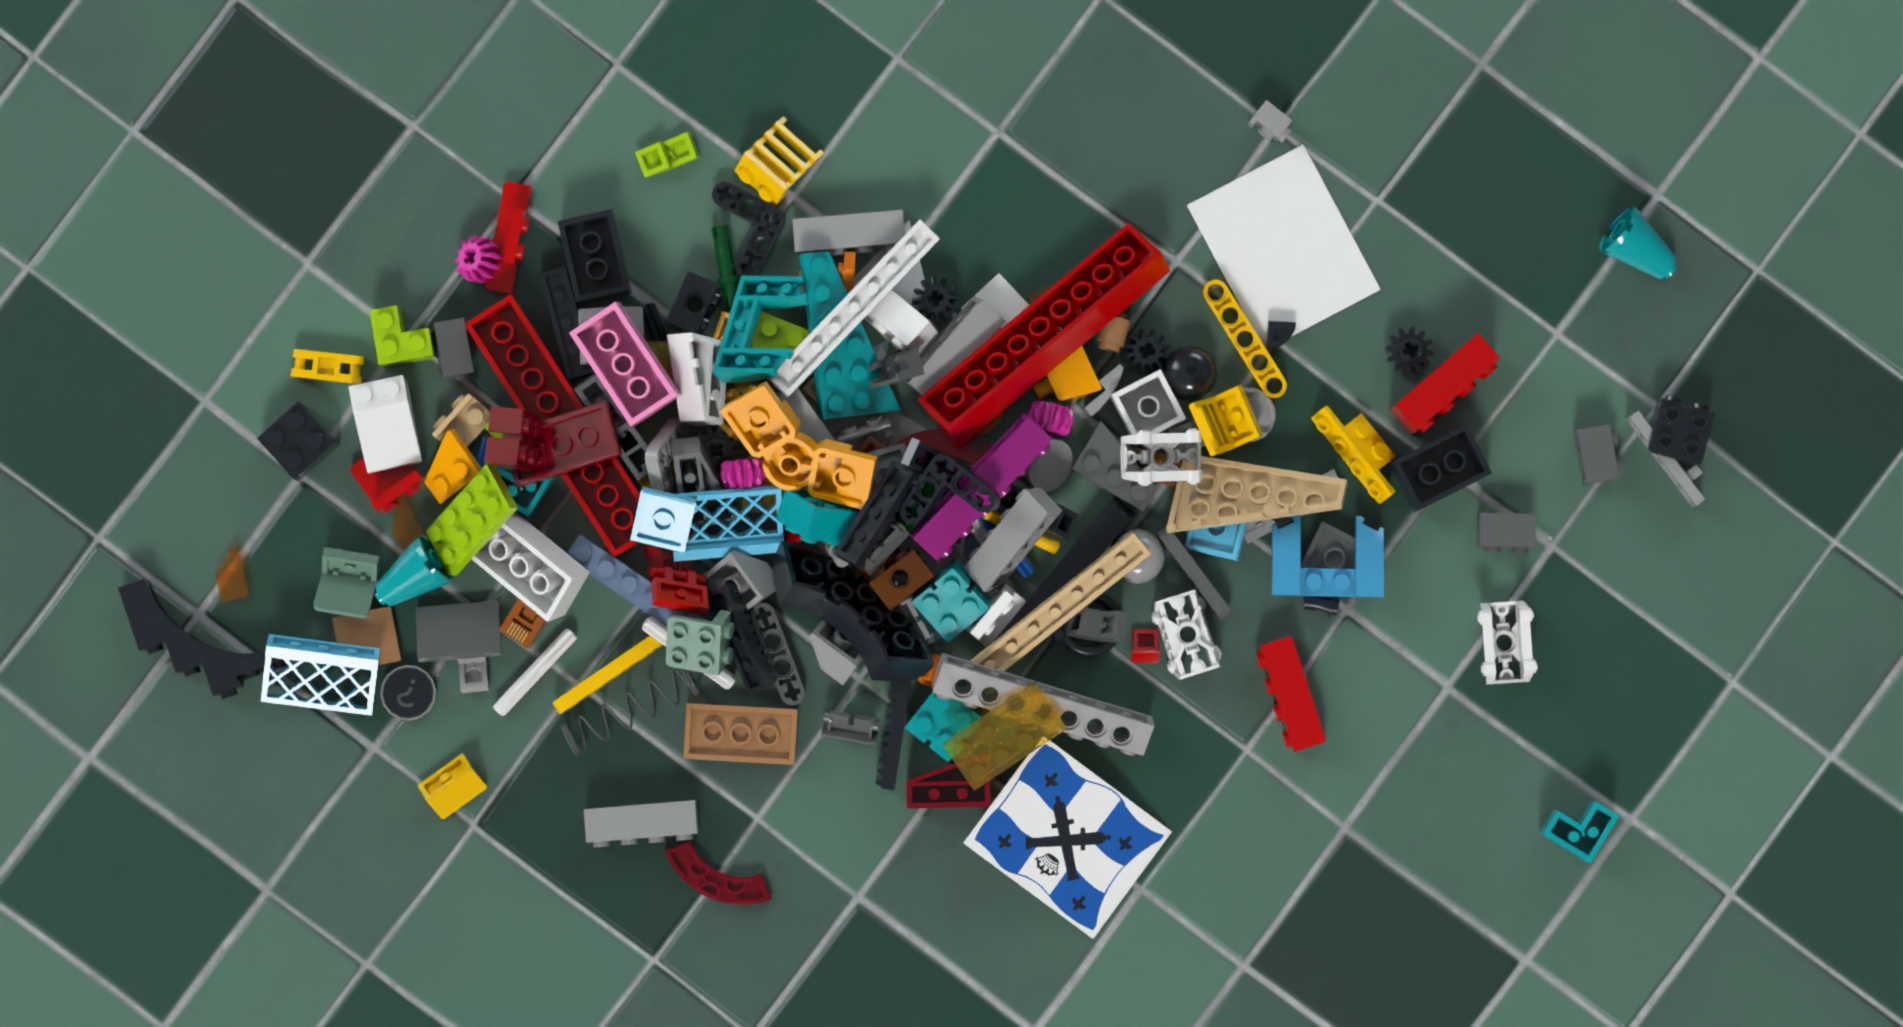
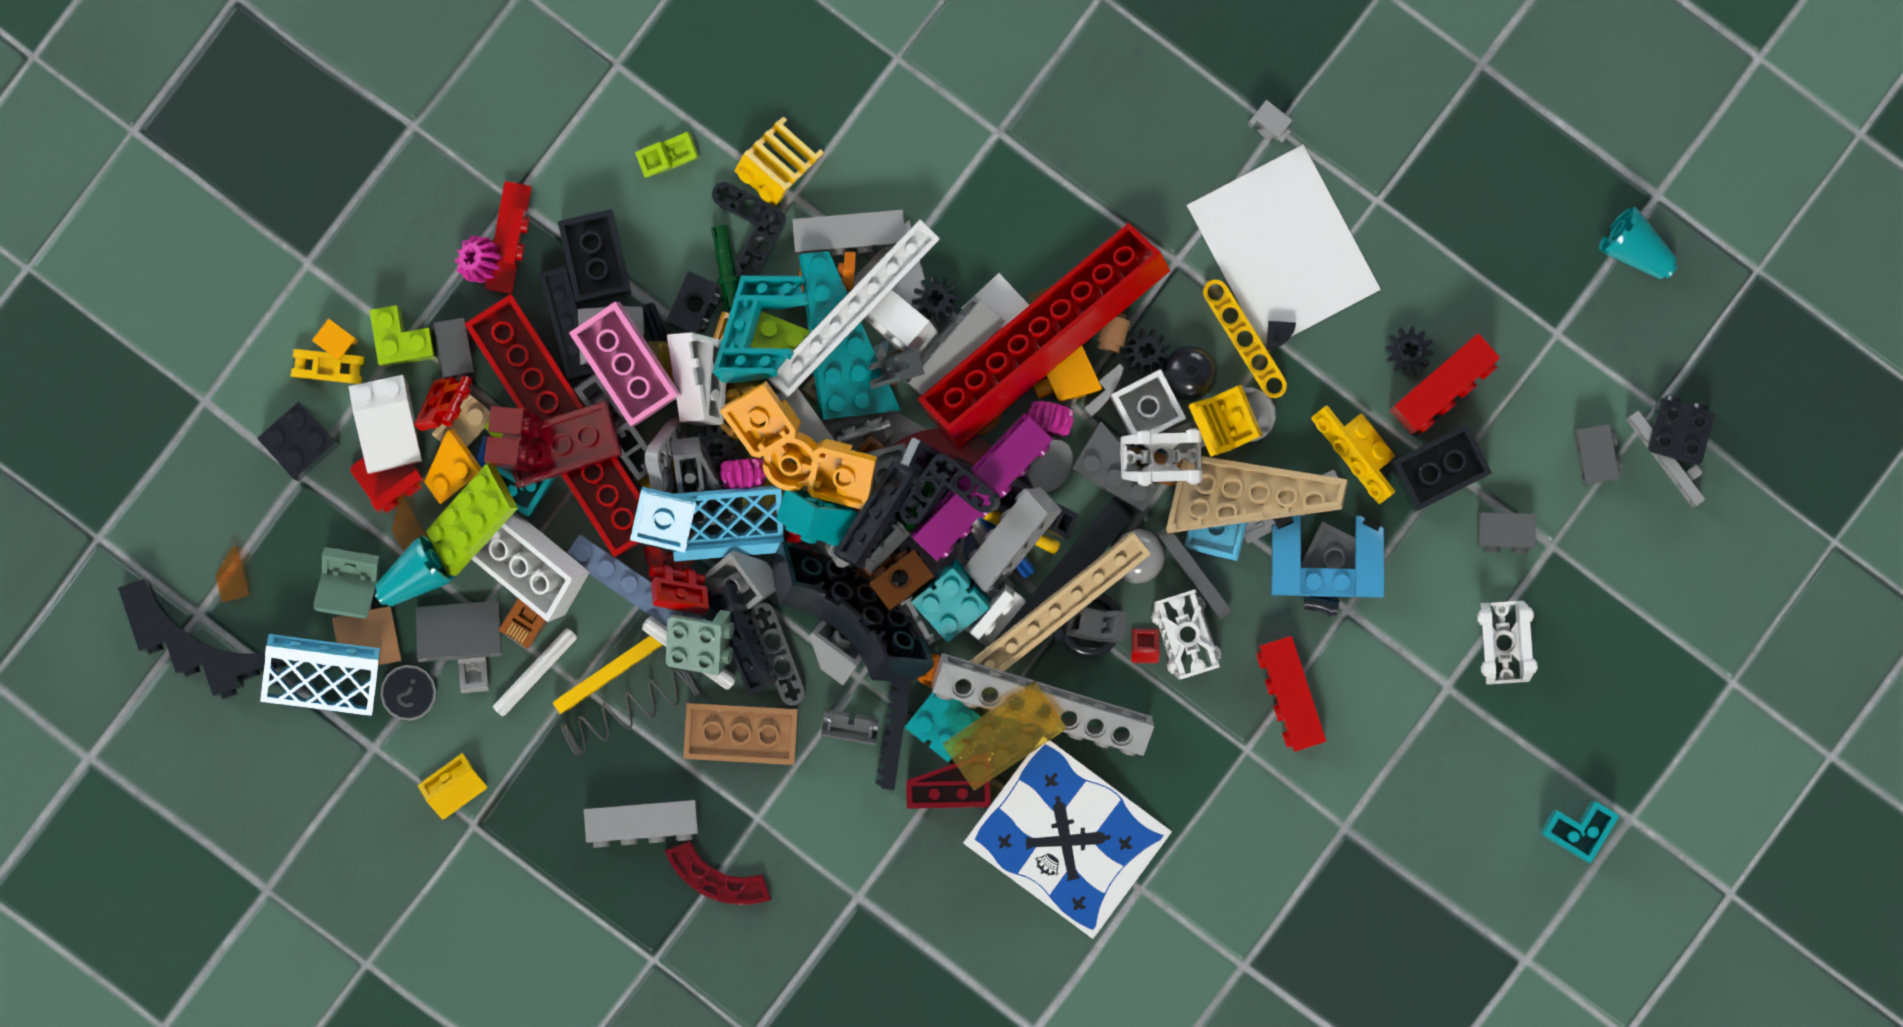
(334, 339): none -> light orange panel
(443, 403): none -> red plate

